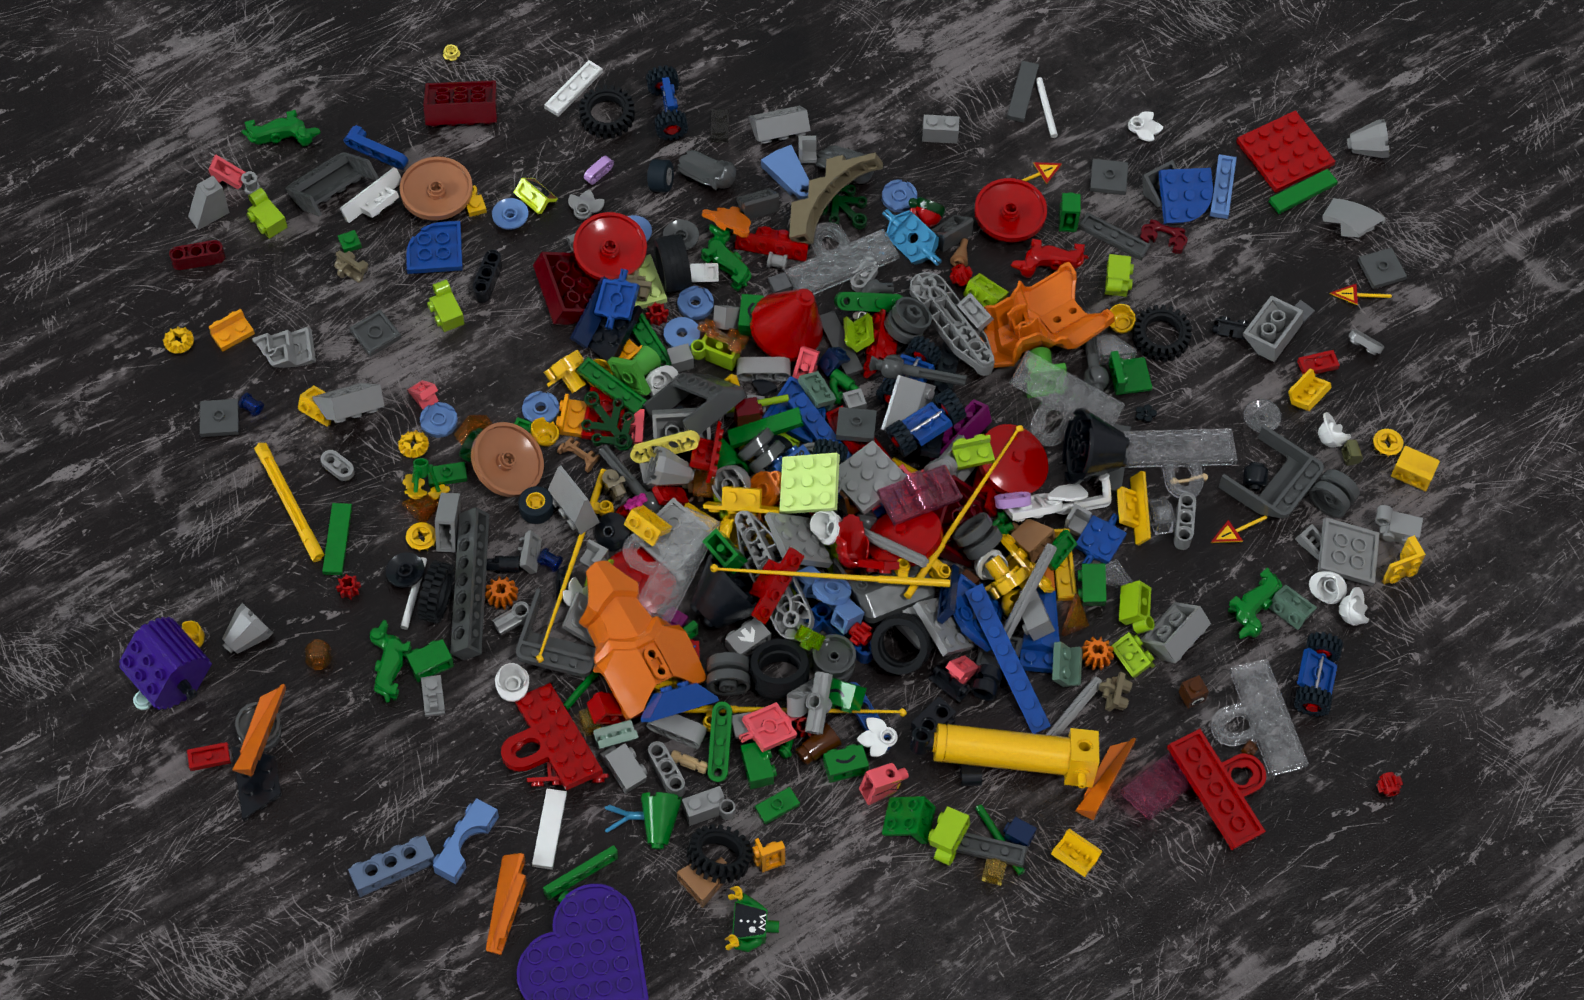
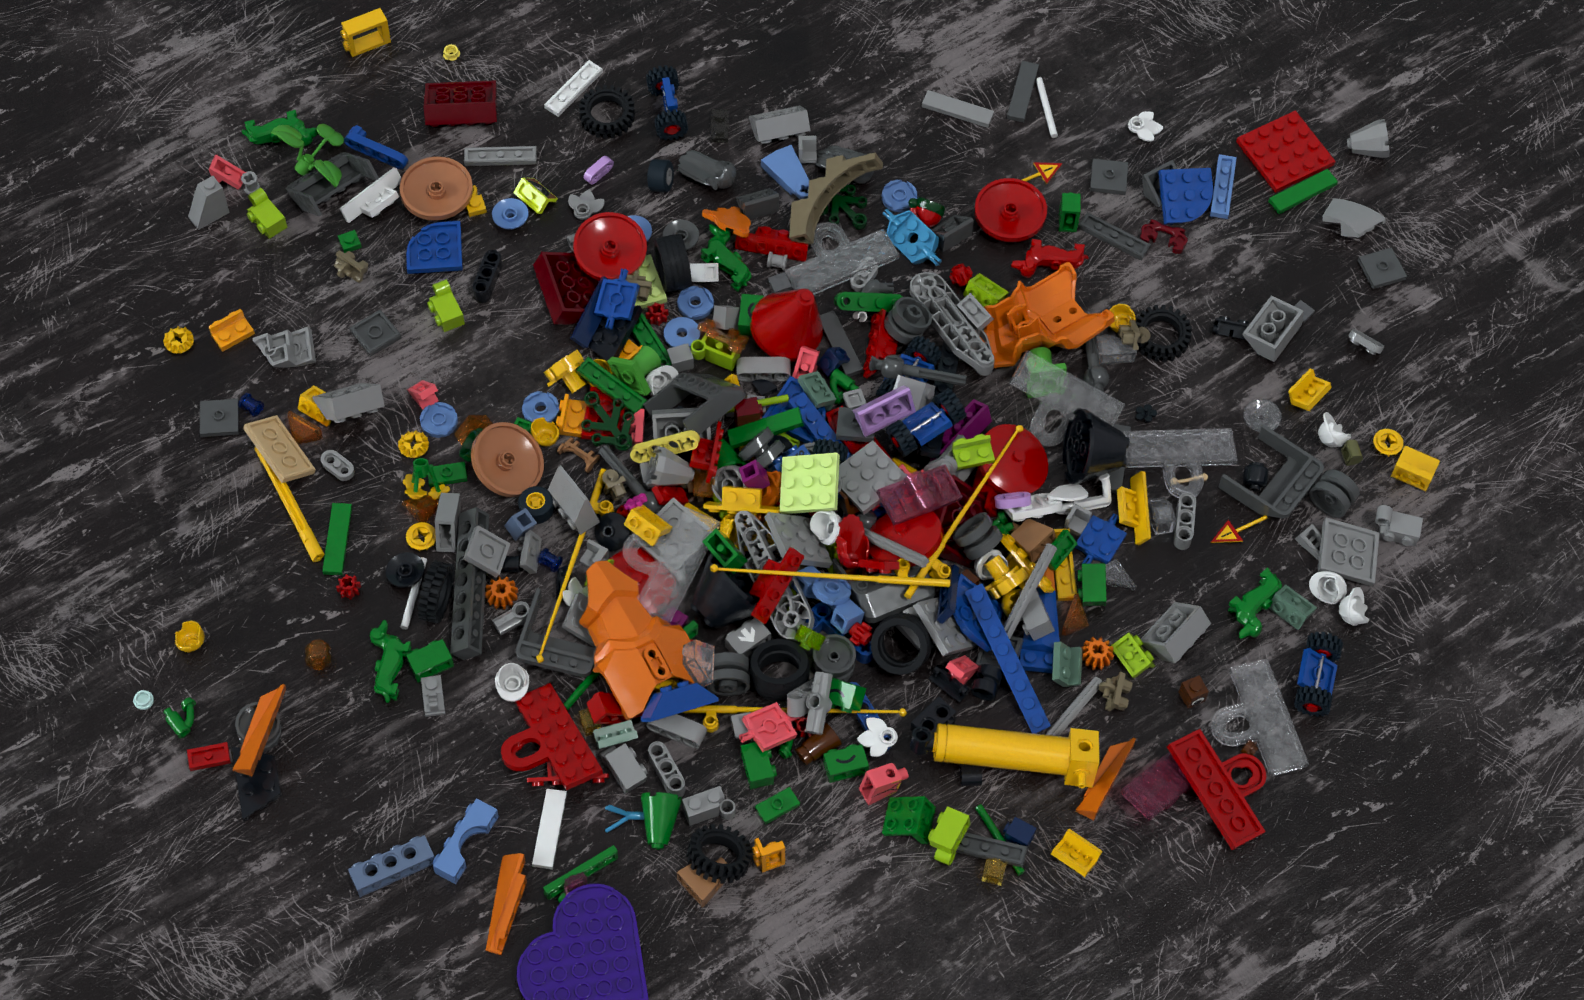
(164, 663): dark purple piece -> none
(178, 725): none -> green plant
(207, 254): dark red beam -> none
(244, 631): light grey cone -> none
(279, 449): none -> tan tile
(303, 430): none -> clear orange slope
(306, 162): none -> bright green plant
(362, 24): none -> yellow window
(486, 551): none -> light grey plate
(500, 156): none -> light grey tile
(520, 524): none -> sand blue brick
(574, 882): none -> clear pink plate
(689, 762): tan axle -> none
(699, 661): none -> clear slope
(720, 742): green plate -> none
(749, 923): torso -> none
(754, 475): none -> magenta brick
(859, 333): lime bracket -> none
(884, 410): none -> lavender slope
(940, 129): light grey brick -> none
(957, 109): none -> light grey tile
(960, 254): medium nougat cone -> none
(1118, 275): lime hinge -> none
(1129, 374): green bracket -> none
(1131, 334): none -> dark tan hips
(1135, 606): lime hinge -> none
(1319, 362): red plate -> none
(1350, 294): yellow piece -> none
(1389, 784): red gear -> none
(1409, 563): yellow bracket -> none

